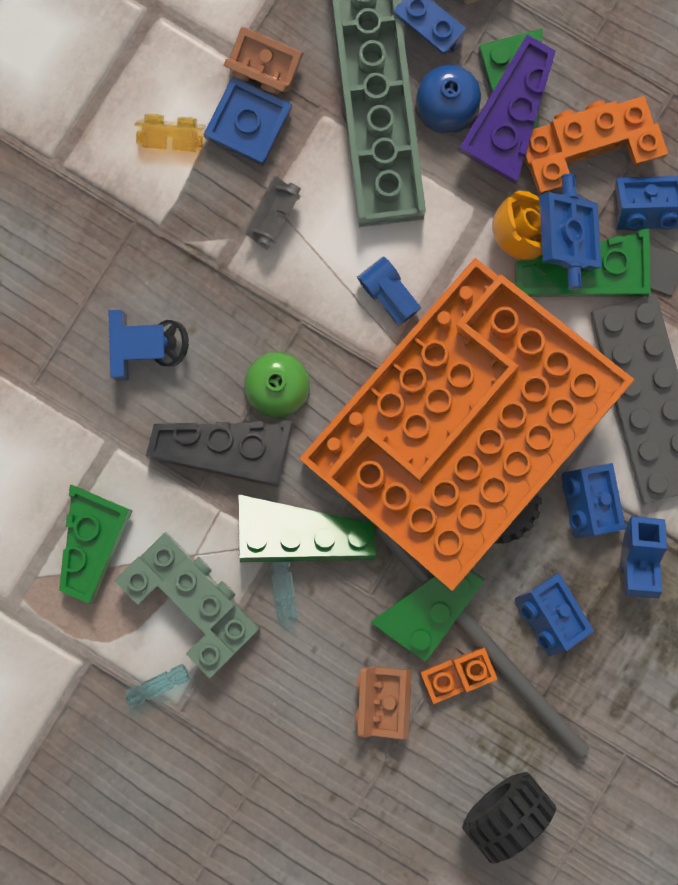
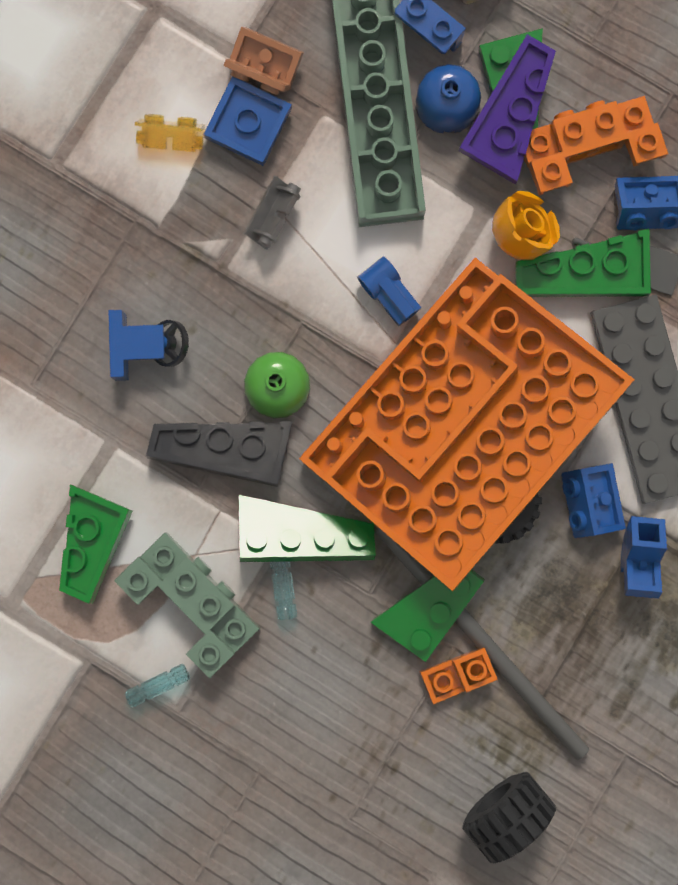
(383, 702): nougat bracket -> none
(554, 615): blue bracket -> none
(570, 231): blue plate -> none

